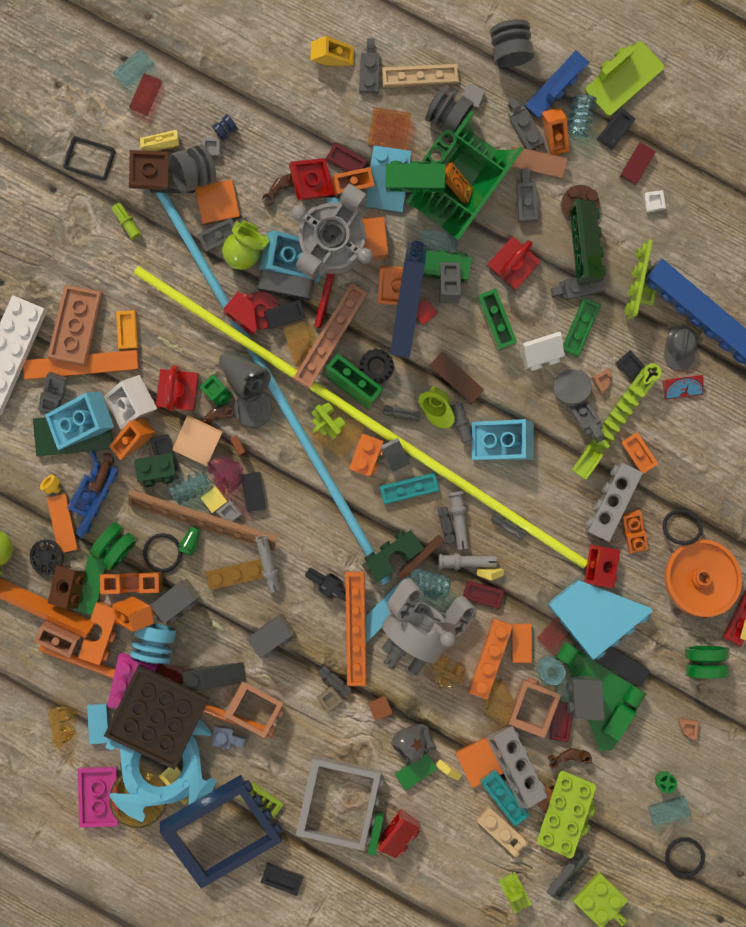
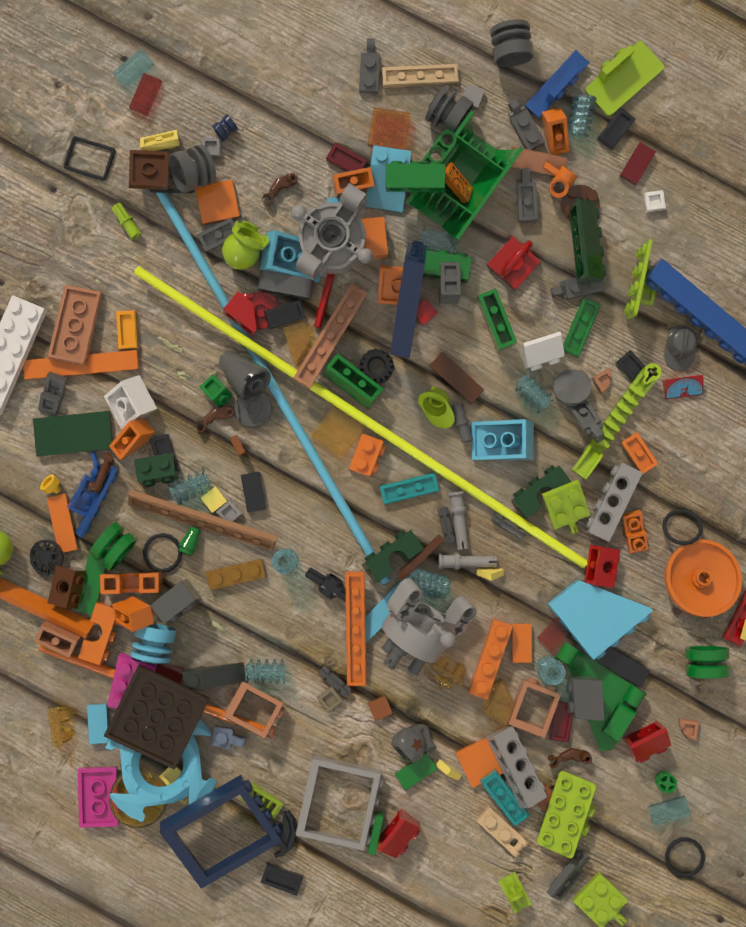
(79, 420): medium azure slope -> none
(177, 389): red tile -> none
(197, 440): light nougat tile -> none
(226, 473): clear pink cylinder -> none
(265, 671): none -> clear light blue piece
(269, 570): light grey pin -> none
(271, 635): dark grey brick -> none
(278, 557): none -> clear light blue piece
(288, 835): none -> black piece
(311, 179): red plate -> none
(324, 423): lime hips -> none
(331, 52): yellow slope -> none
(395, 454): dark grey slope -> none
(401, 413): dark grey axle -> none
(483, 594): dark red tile -> none
(526, 499): none -> dark green arch
(533, 392): none -> clear light blue piece
(563, 175): none -> orange piece
(566, 506): none -> lime plate
(647, 741): none -> red slope

